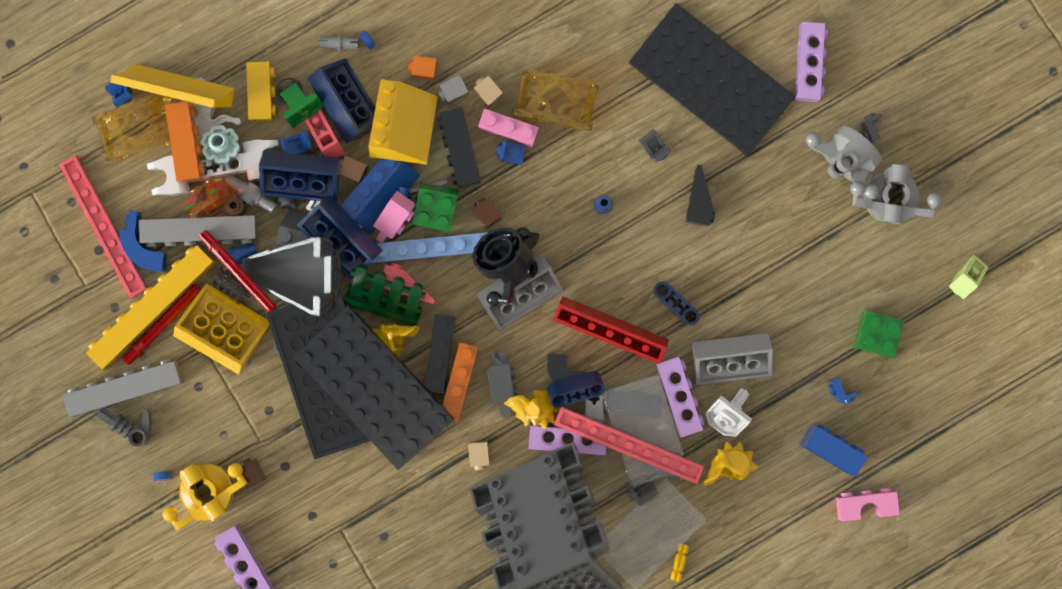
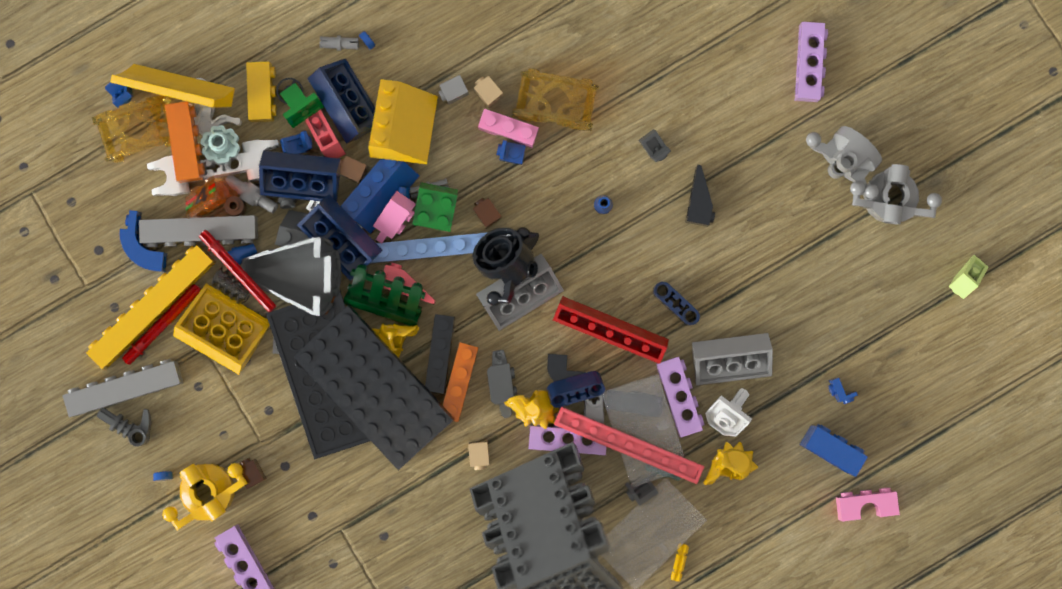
(103, 226): coral tile -> none
(423, 67): orange brick -> none
(460, 148): black brick -> none
(711, 79): black plate -> none
(869, 130): dark grey bracket -> none
(878, 334): green brick -> none

